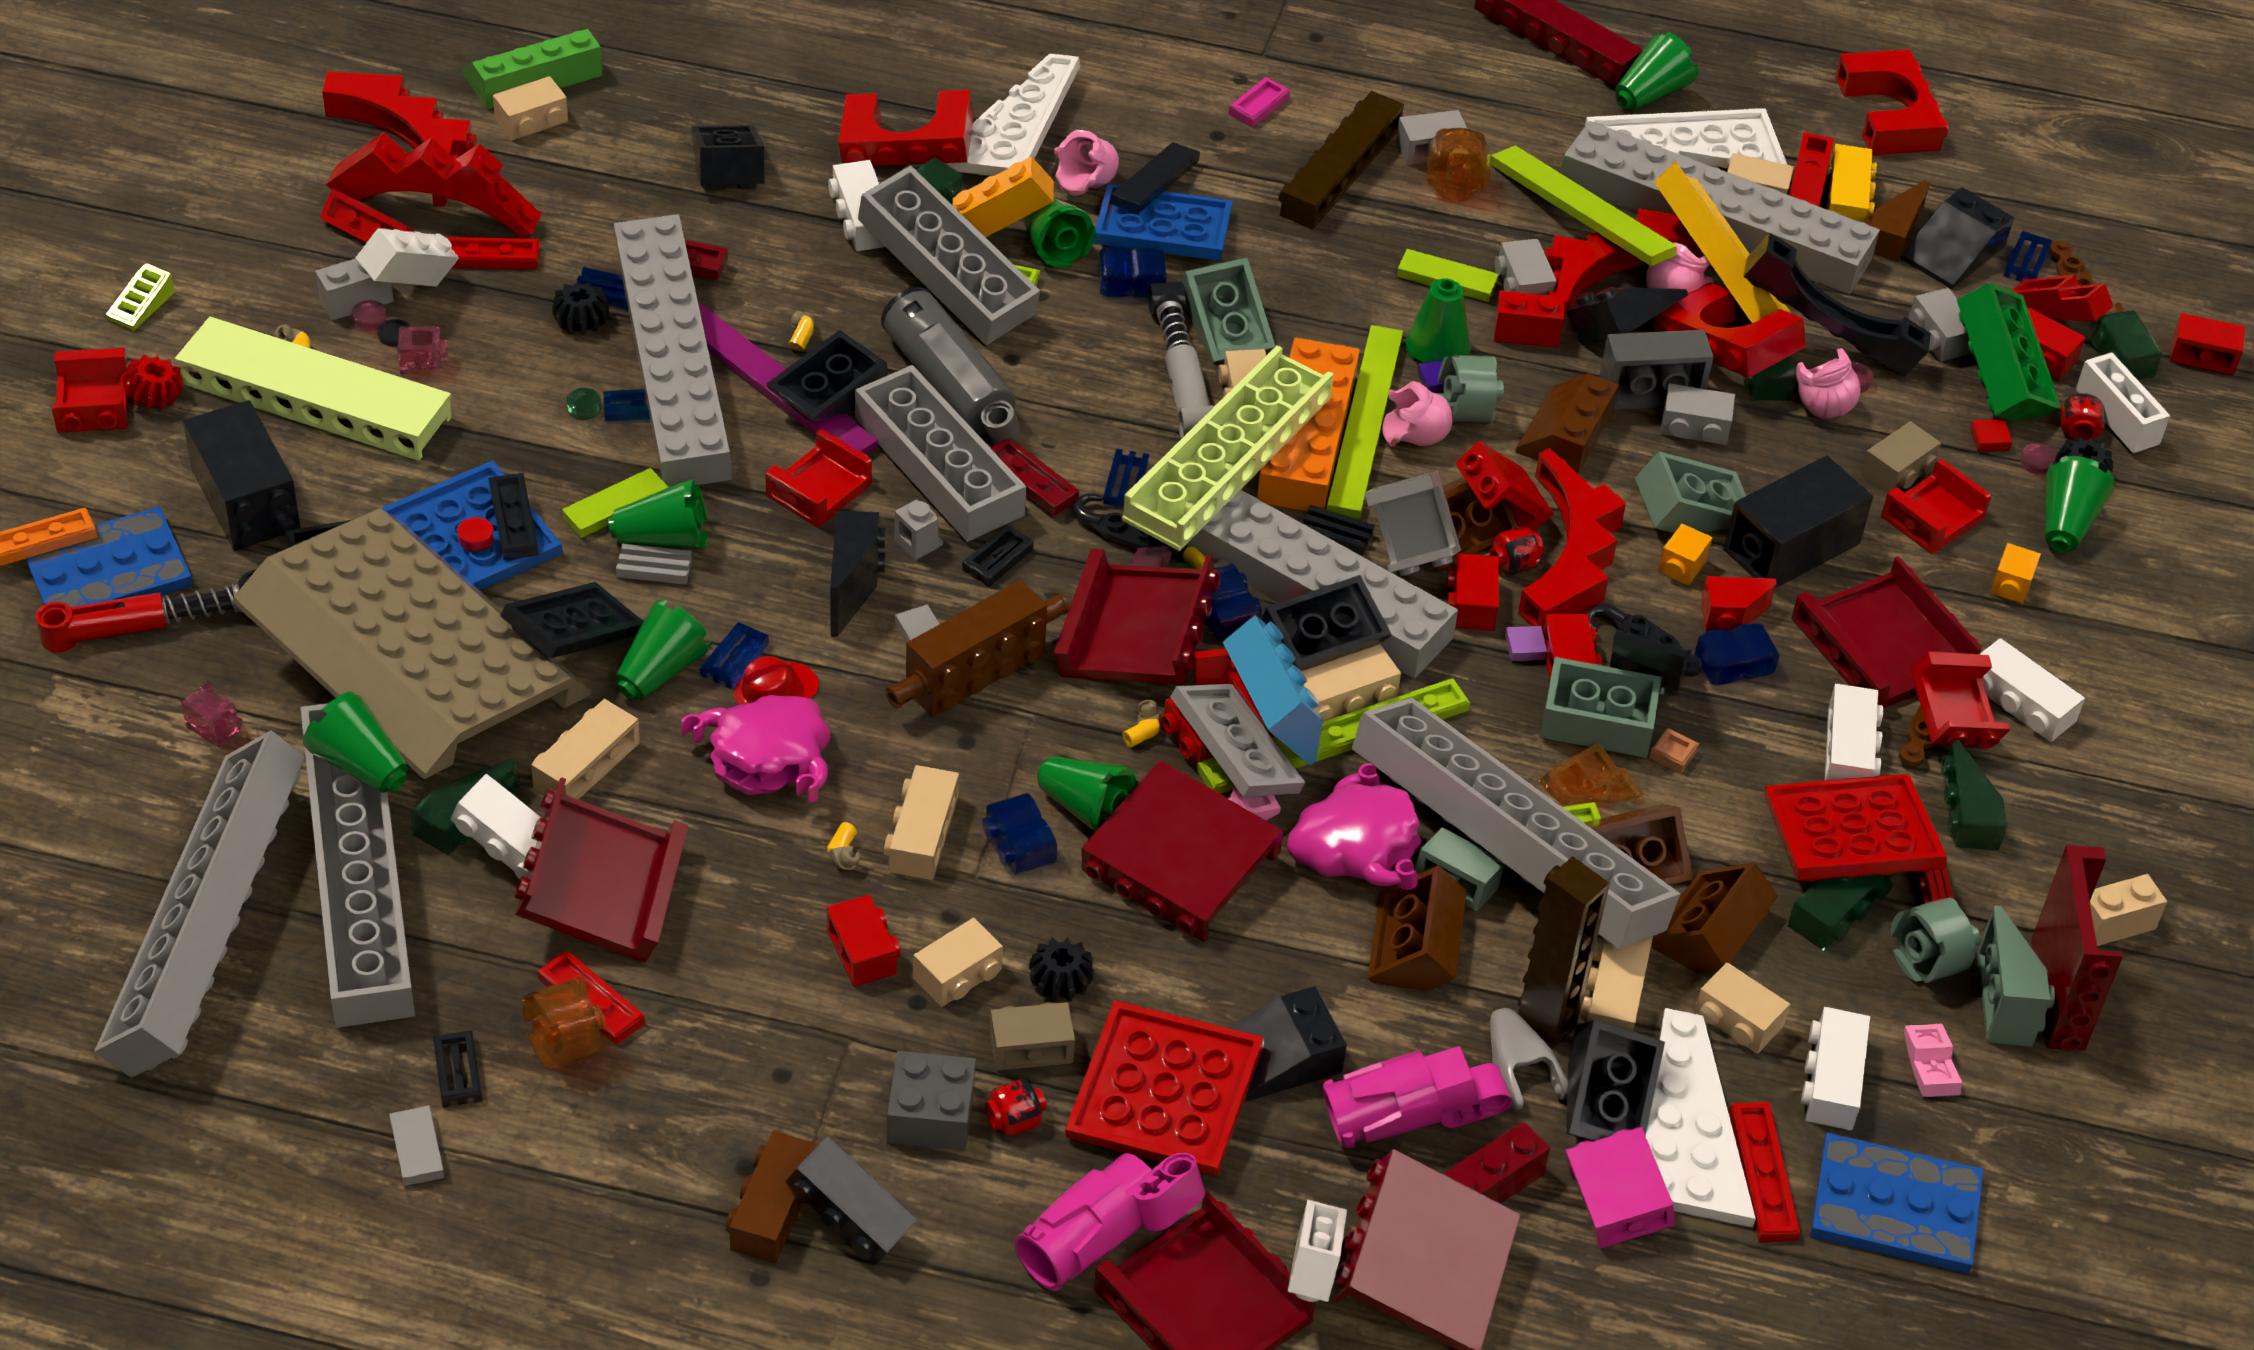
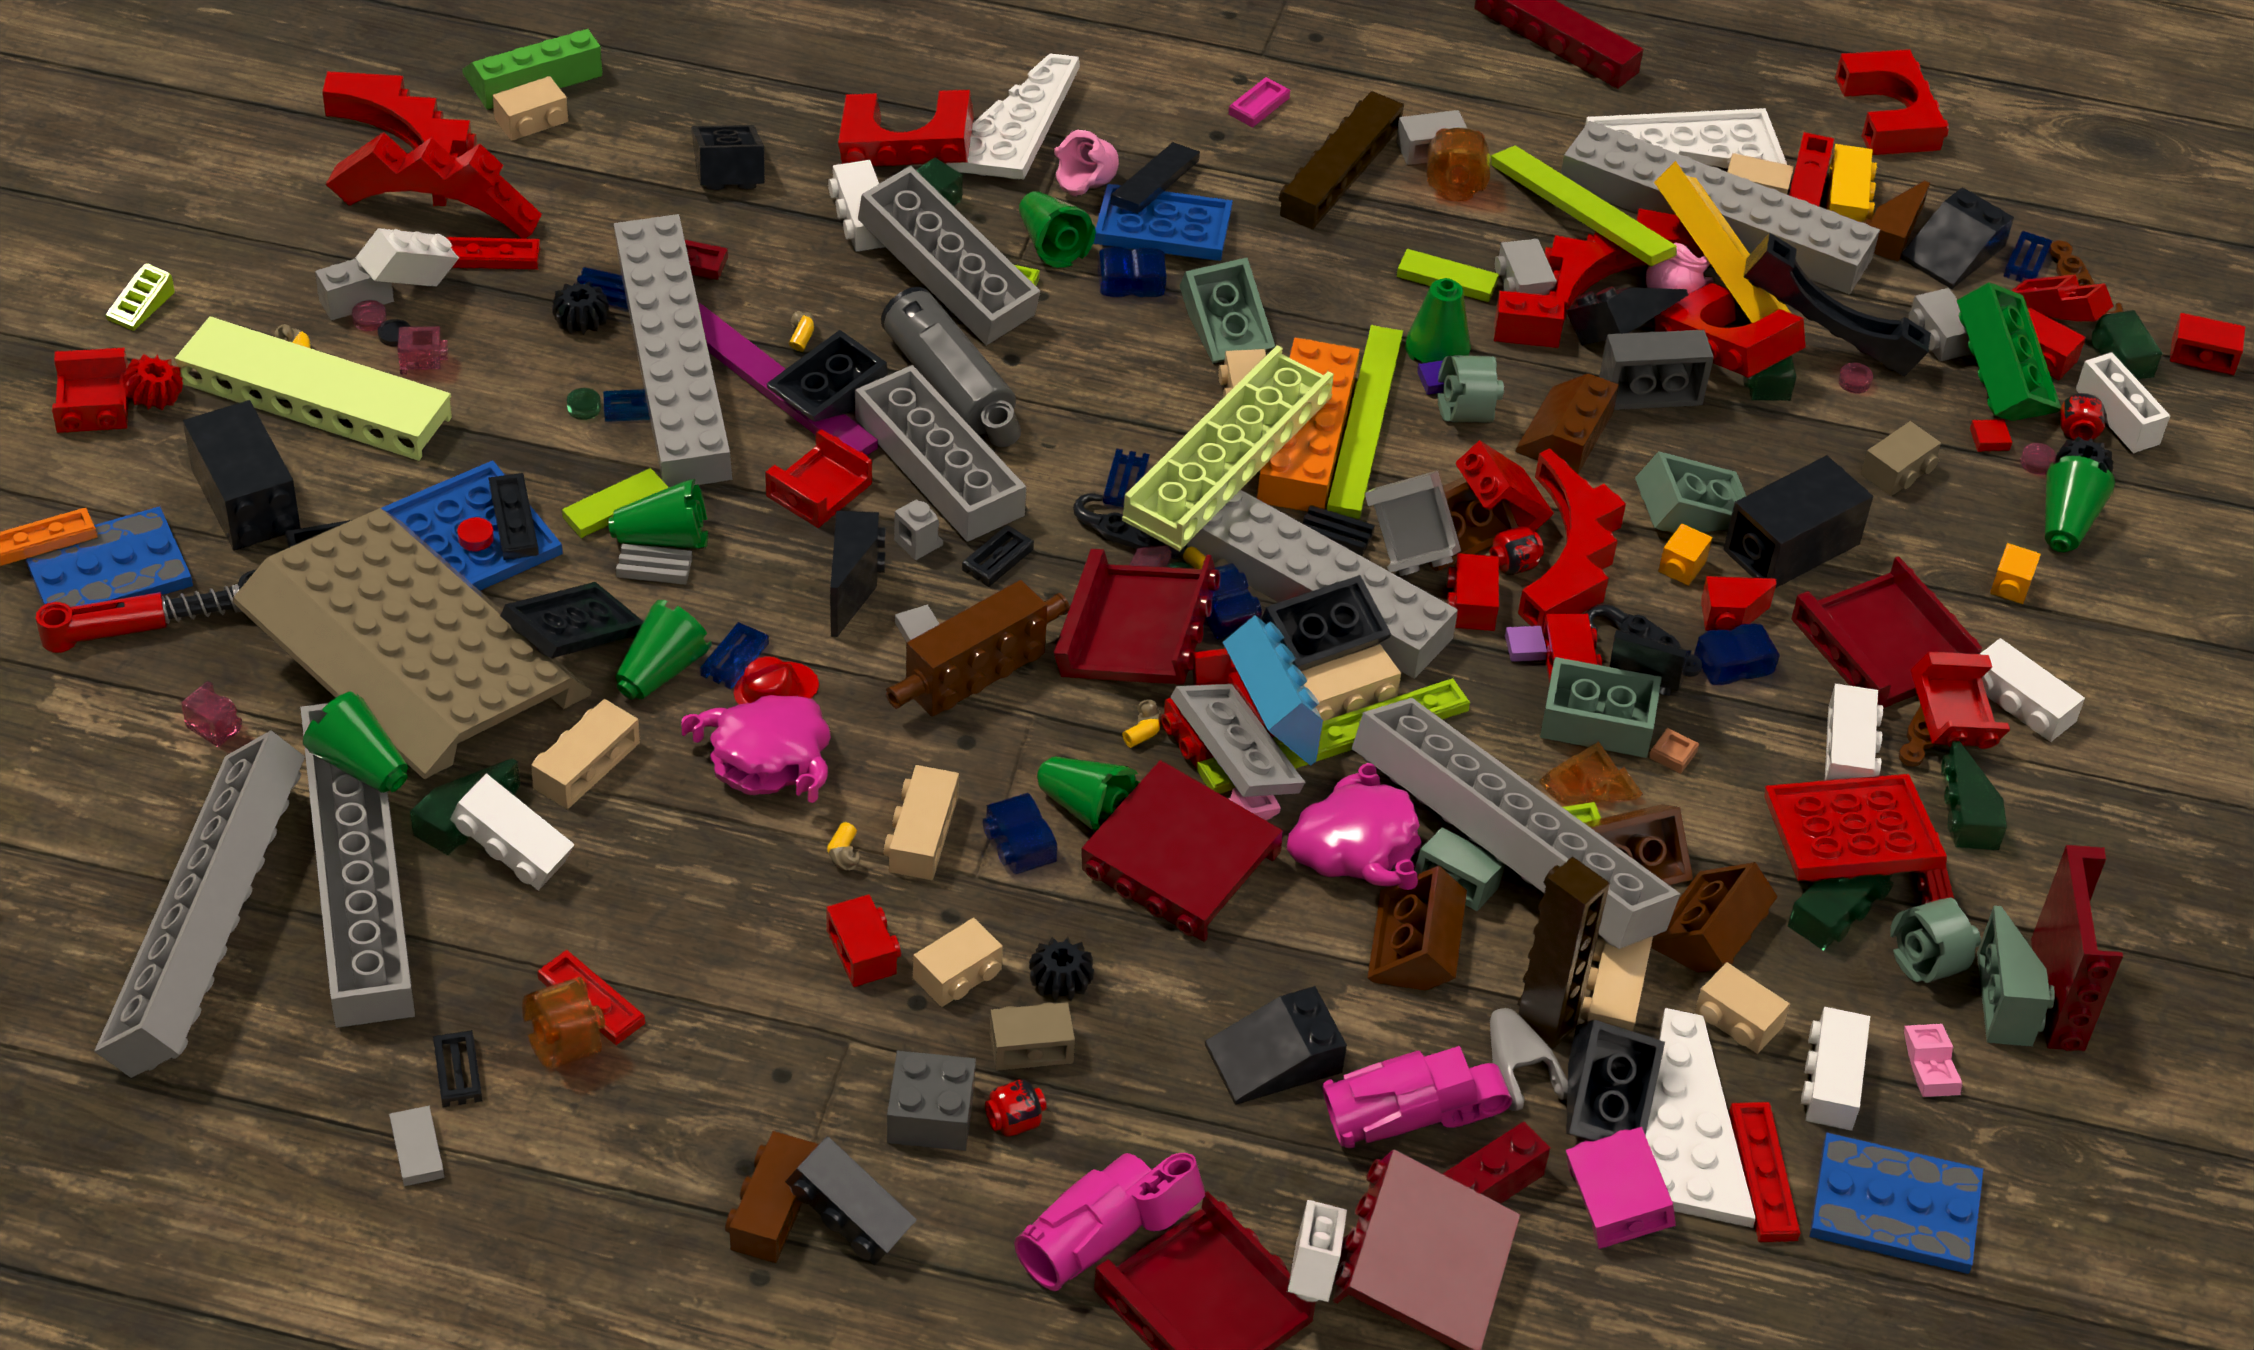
(356, 216): red plate -> none
(599, 875): dark red panel -> none
(1006, 197): light orange brick -> none
(1041, 482): dark red plate -> none
(1164, 1086): red plate -> none
(1191, 398): piece -> none
(1419, 418): bright pink hair -> none
(1657, 72): green cone -> none
(1697, 414): light grey brick -> none
(1829, 388): bright pink hair -> none
(1937, 507): red panel -> none
(2126, 909): tan brick -> none

